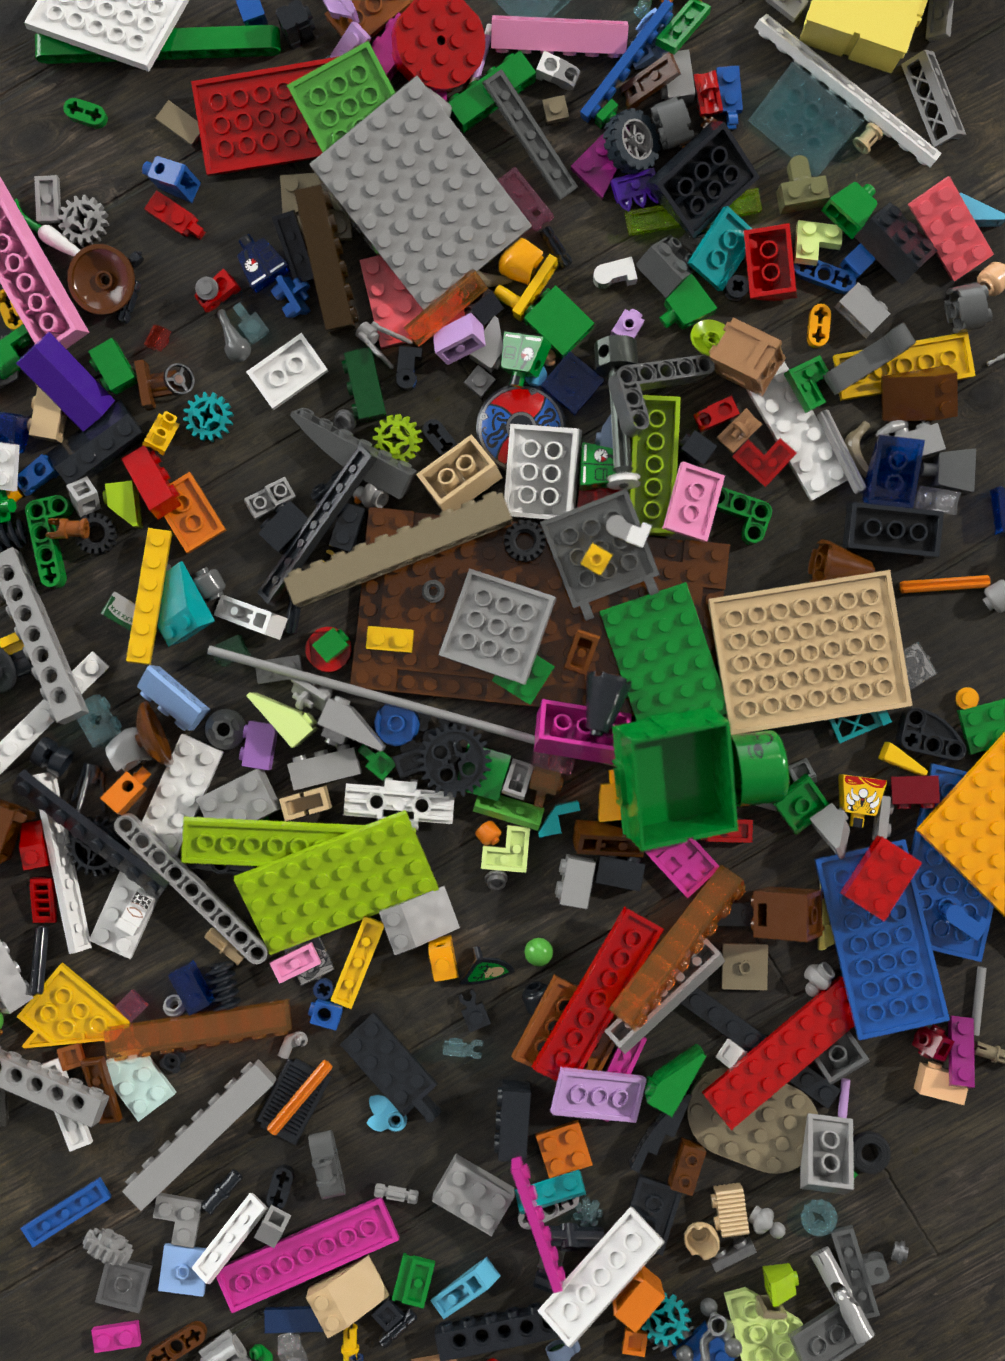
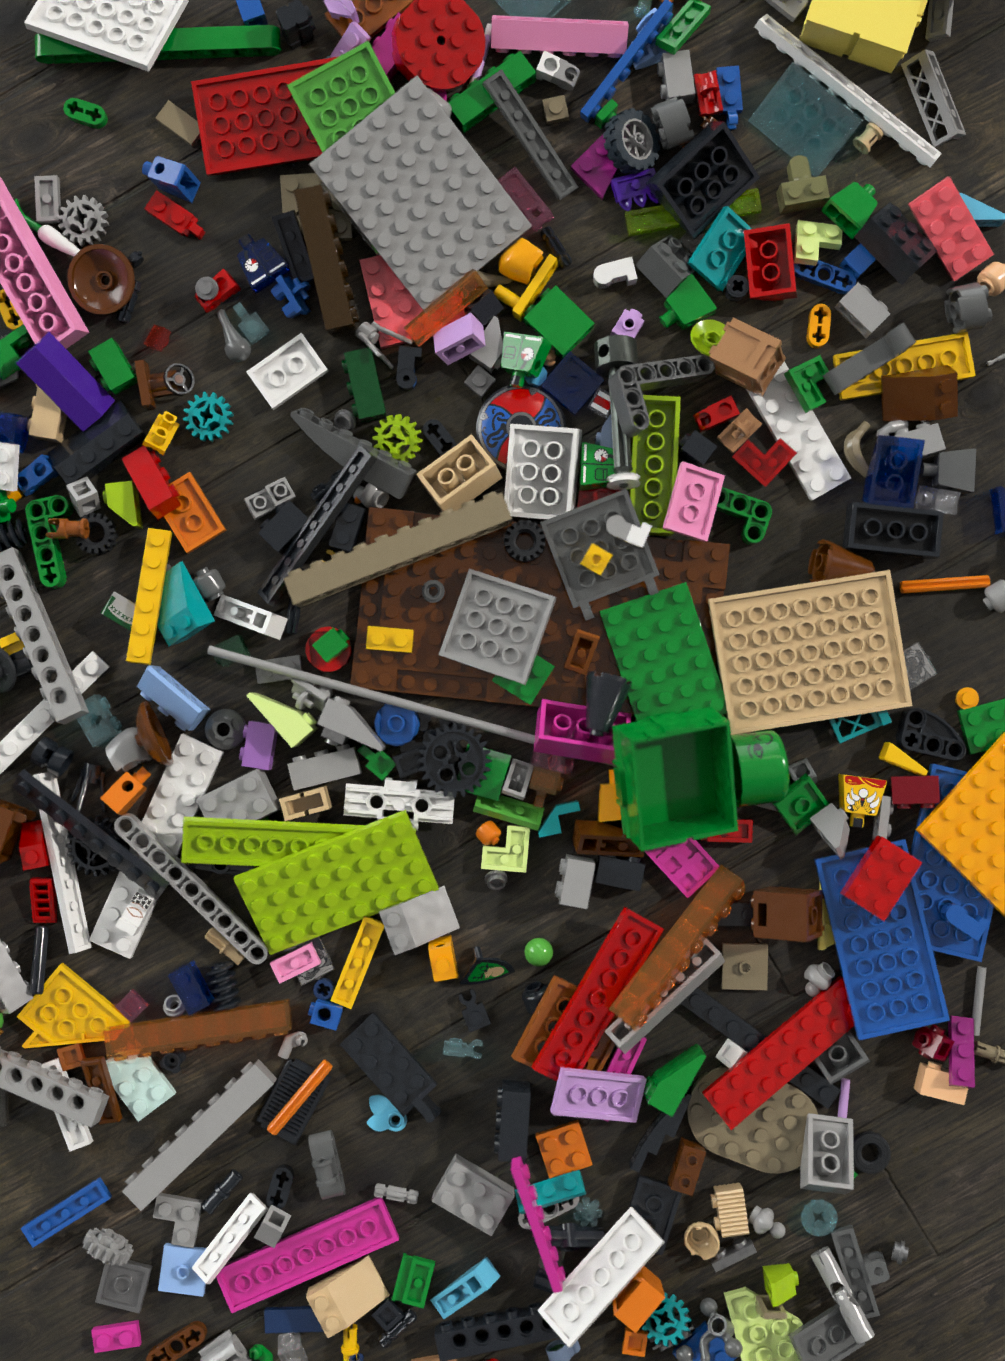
(600, 403): none -> tile
(650, 80): reddish brown plate -> none
(841, 451): light grey axle -> none

